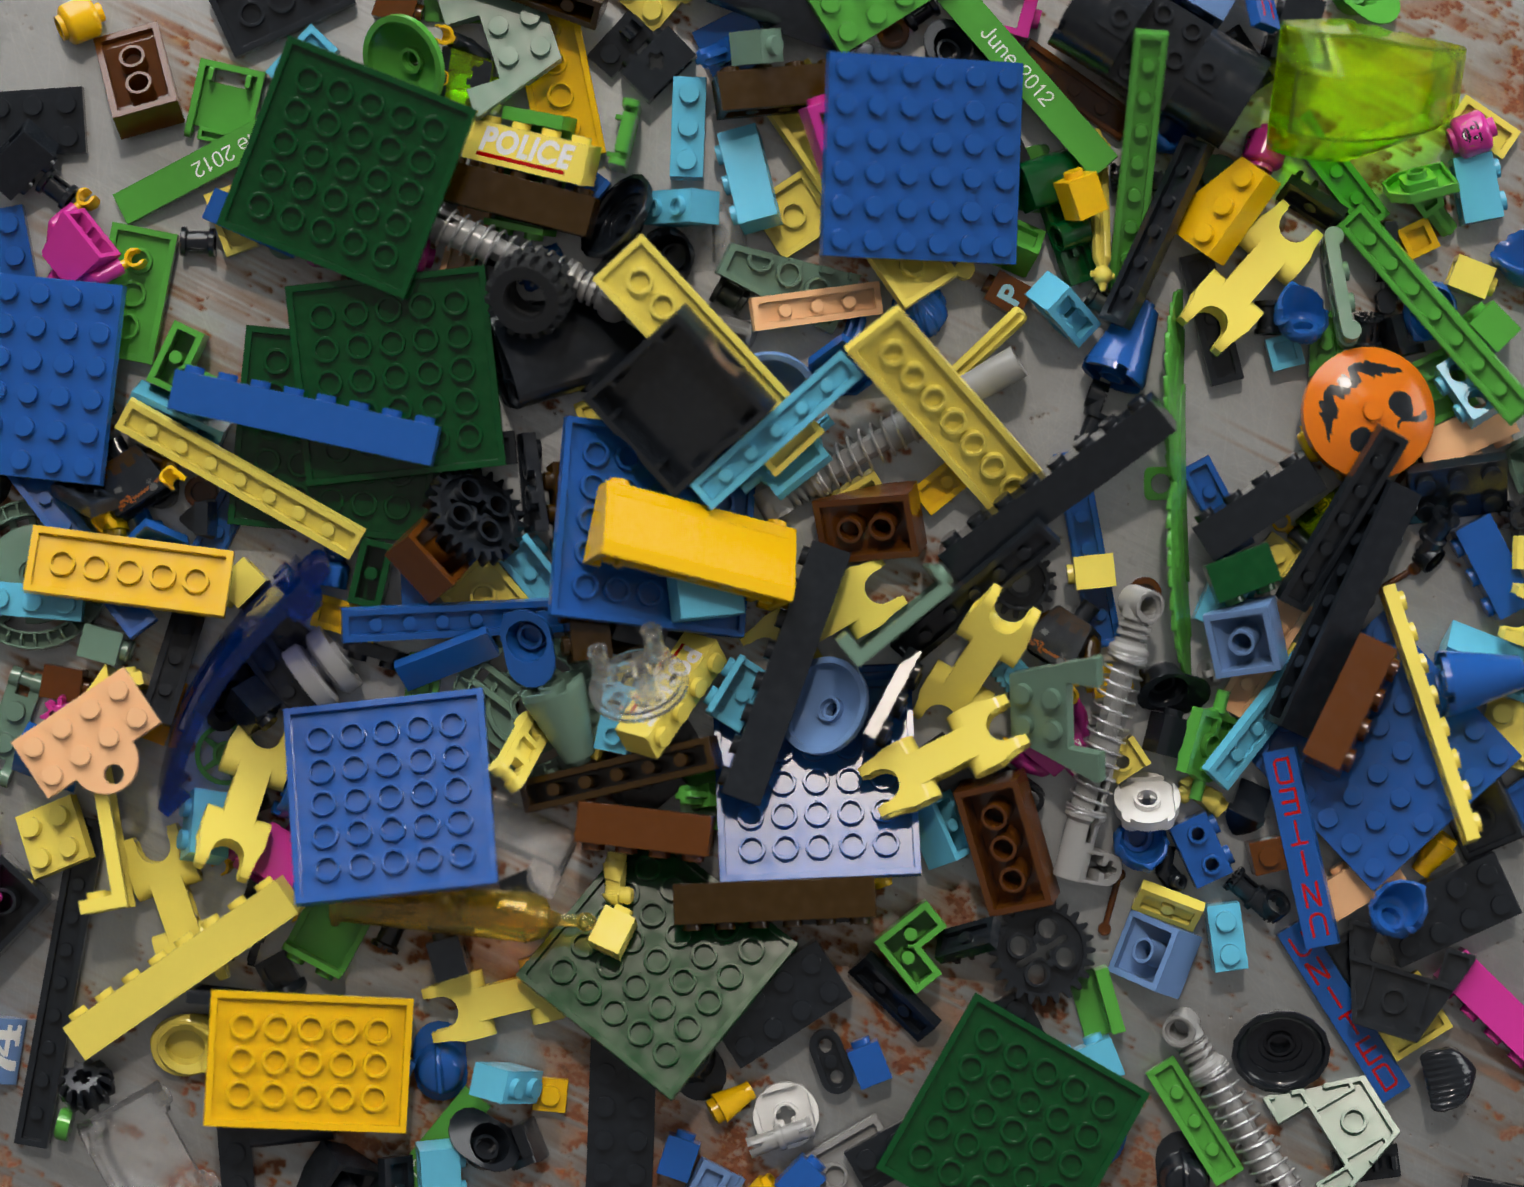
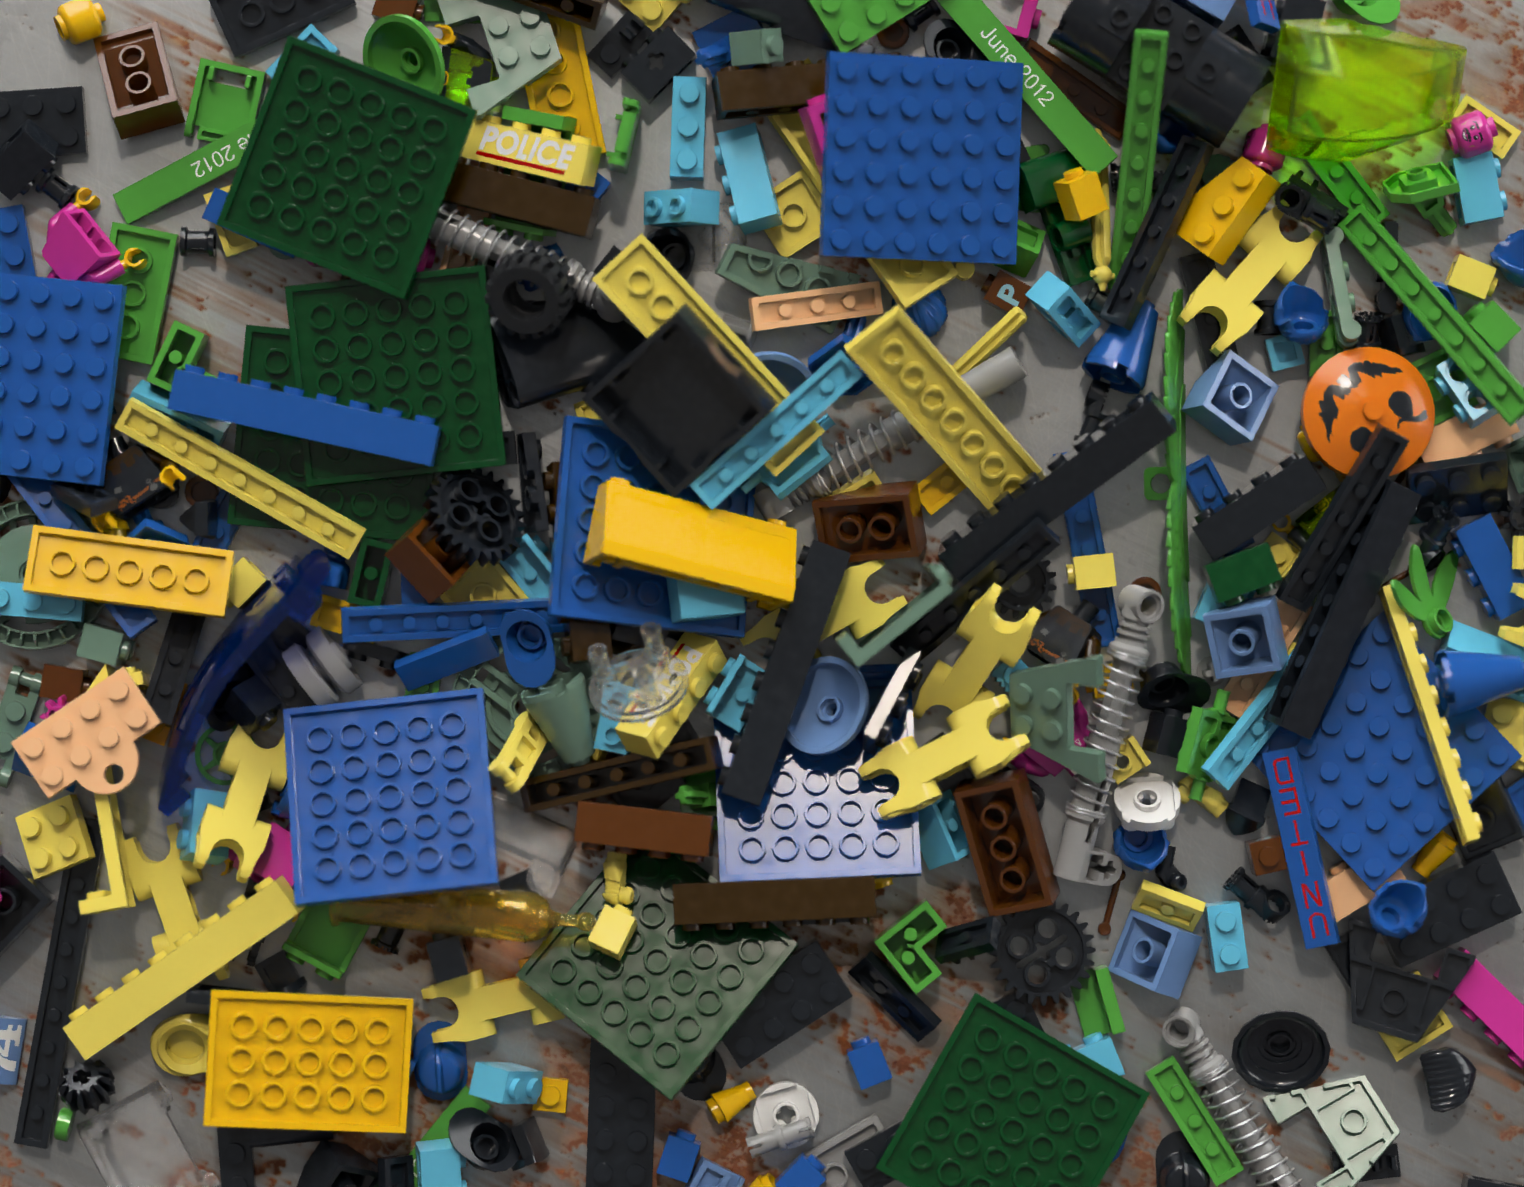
(620, 217): black hat -> none
(730, 295): pearl dark grey bush -> none
(831, 1060): black plate -> none
(1200, 848): blue brick -> none
(1231, 399): none -> medium blue slope
(1307, 207): none -> black connector
(1335, 1000): blue tile -> none
(1350, 705): reddish brown brick -> none
(1418, 238): yellow plate -> none
(1429, 603): none -> bright green plant

